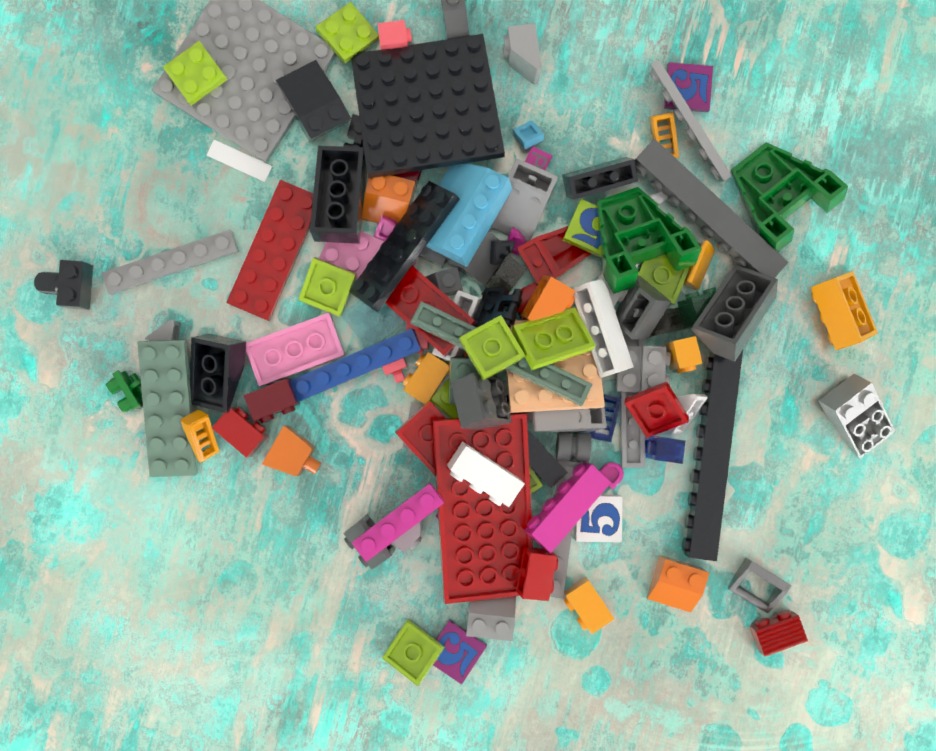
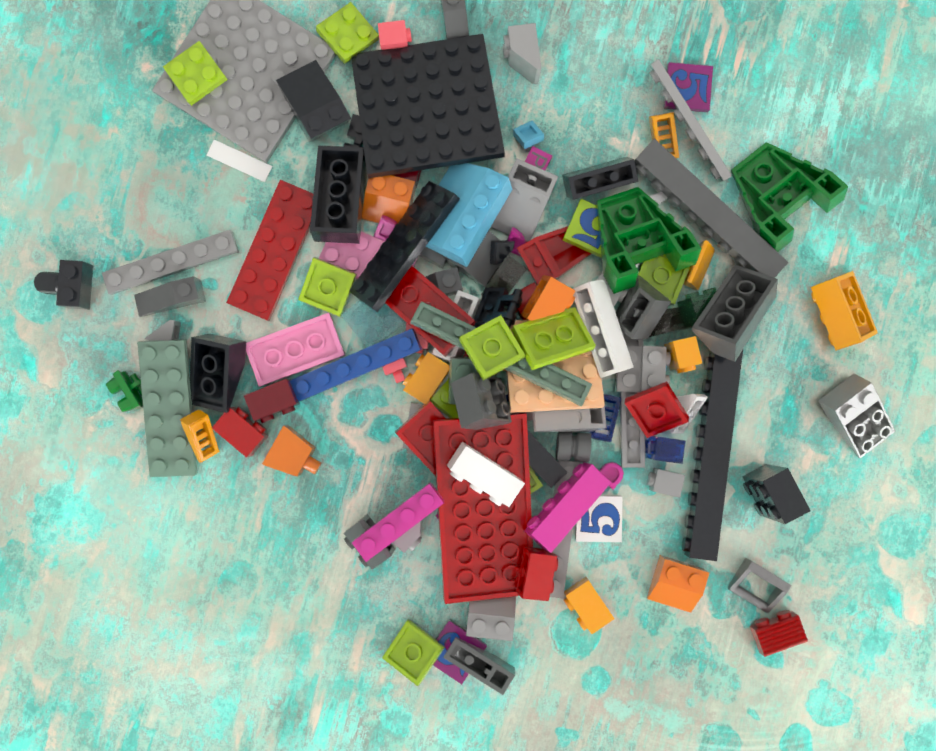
(170, 296): none -> dark grey slope
(481, 665): none -> dark grey slope
(665, 482): none -> light grey brick
(775, 493): none -> black brick

